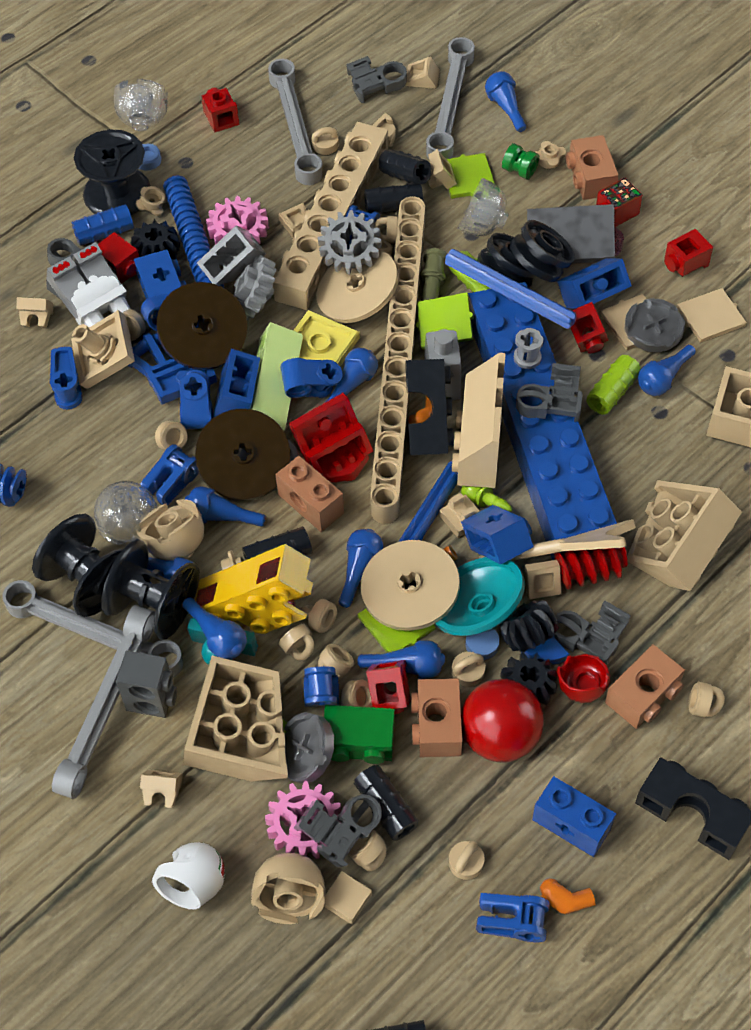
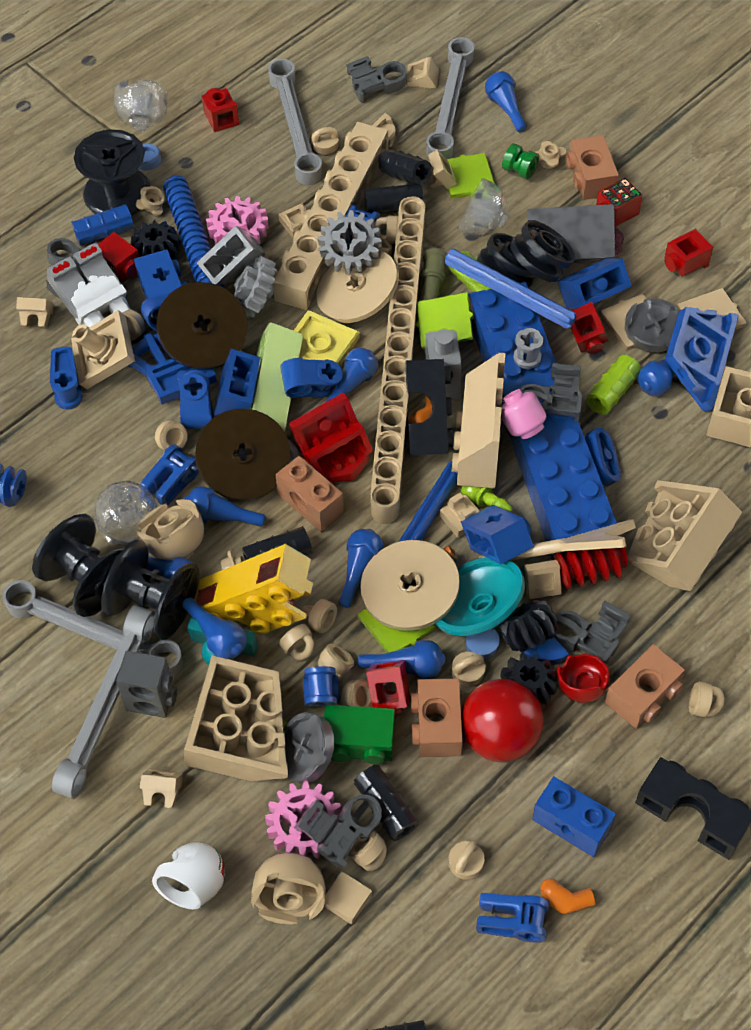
(523, 414): none -> bright pink head
(604, 455): none -> blue plate
(700, 352): none -> blue wing

